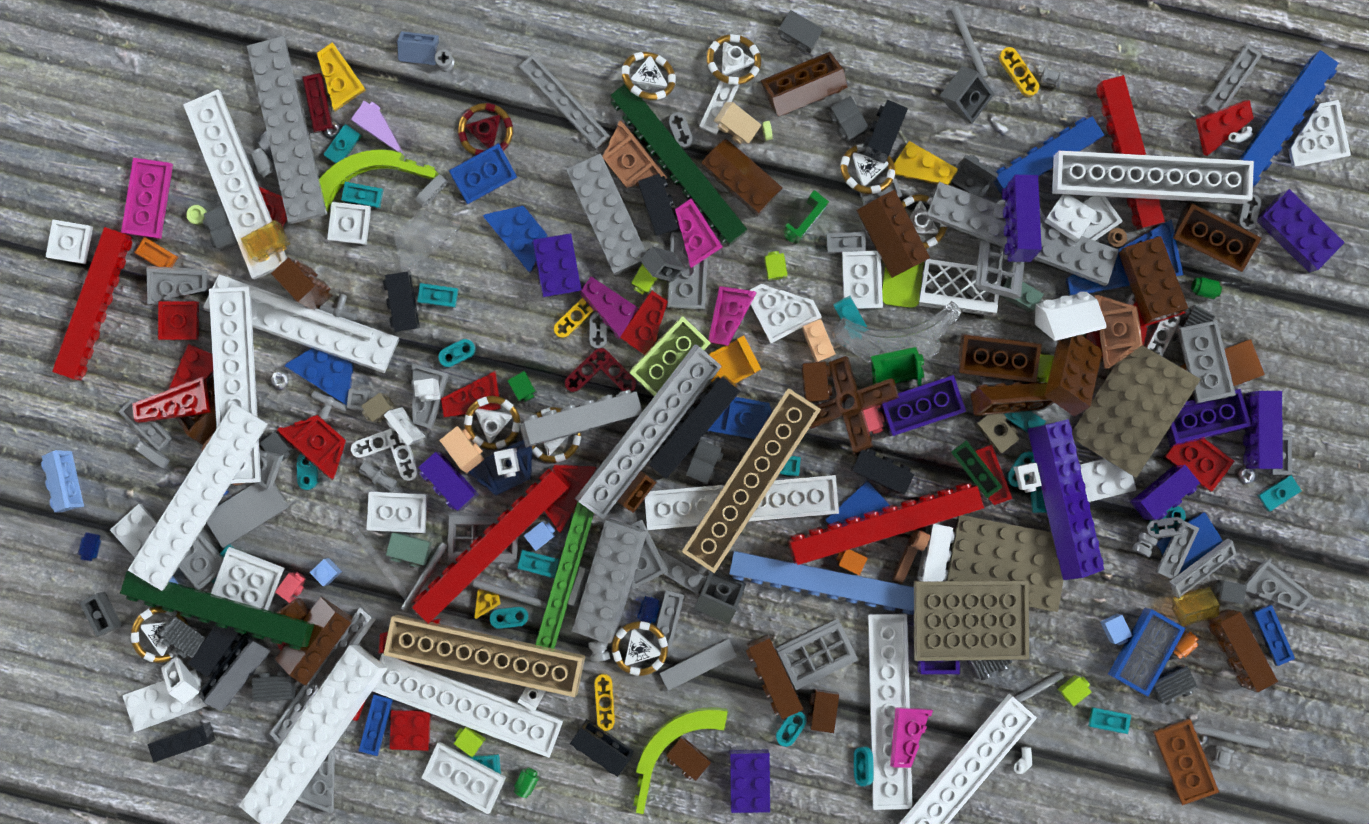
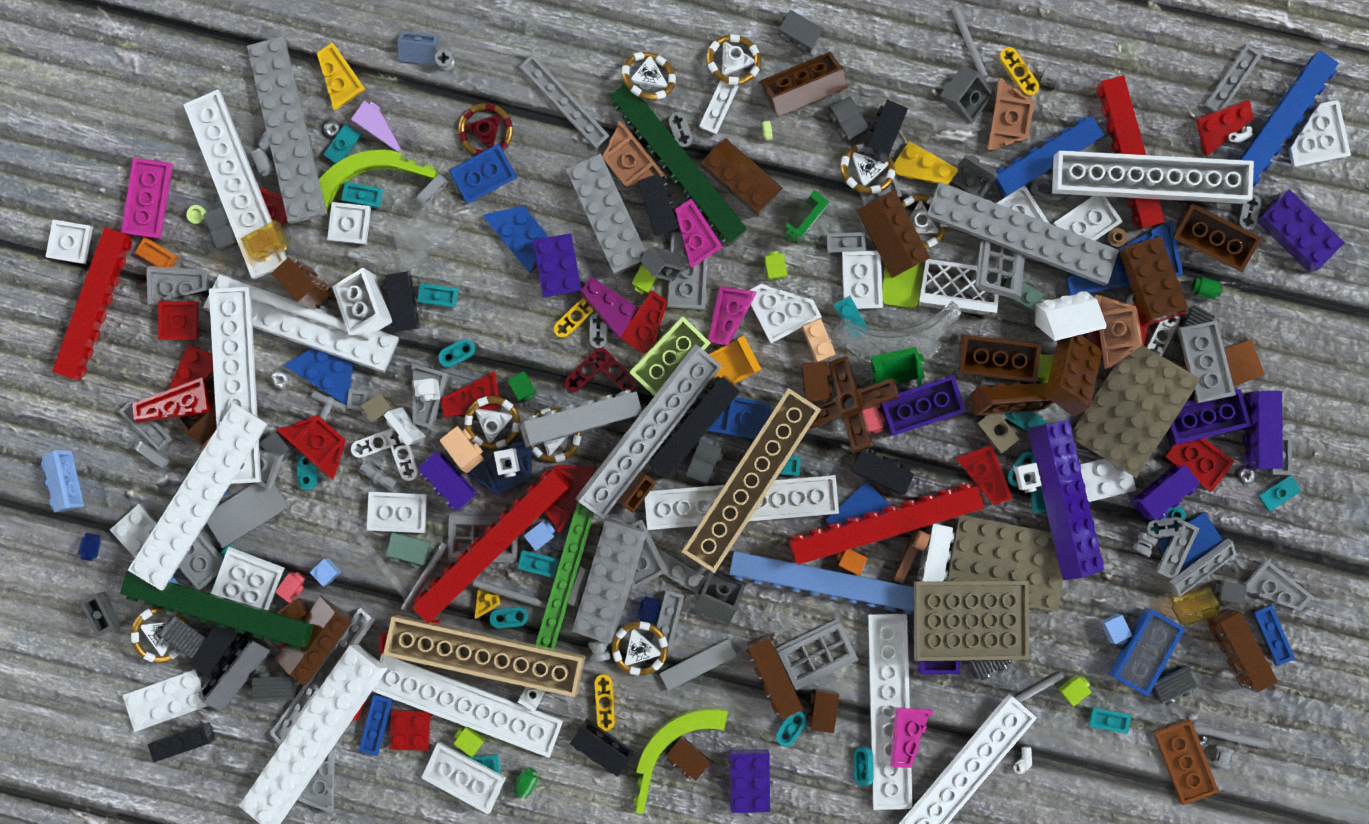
(179, 680): white slope -> none
(317, 103): dark red tile -> none
(362, 303): none -> white slope
(737, 123): tan brick -> none
(976, 469): dark green brick -> none
(1010, 117): none -> nougat wing
(1022, 218): dark purple brick -> none
(1070, 217): white plate -> none
(1186, 645): orange brick -> none

